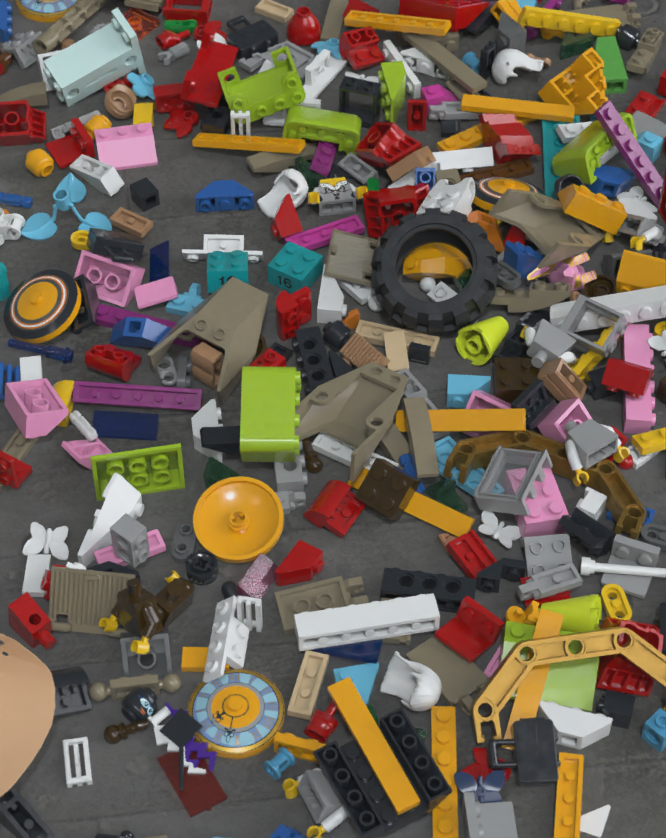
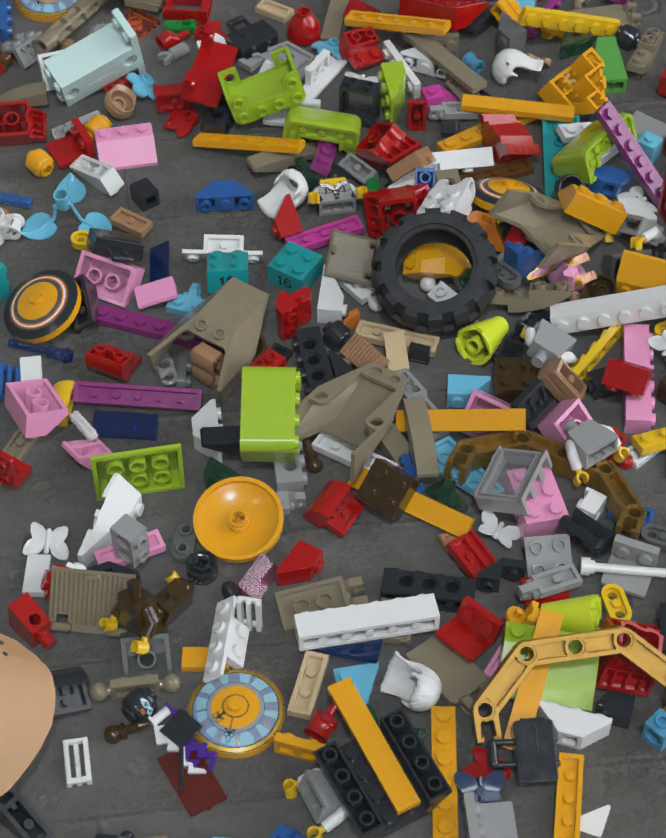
(138, 332): blue slope -> none
(144, 113): yellow slope -> none
(240, 116): white tile -> none
(279, 763): dark azure bush -> none
(486, 59): black tile -> none
(576, 314): light grey window -> none
(646, 103): red plate -> none

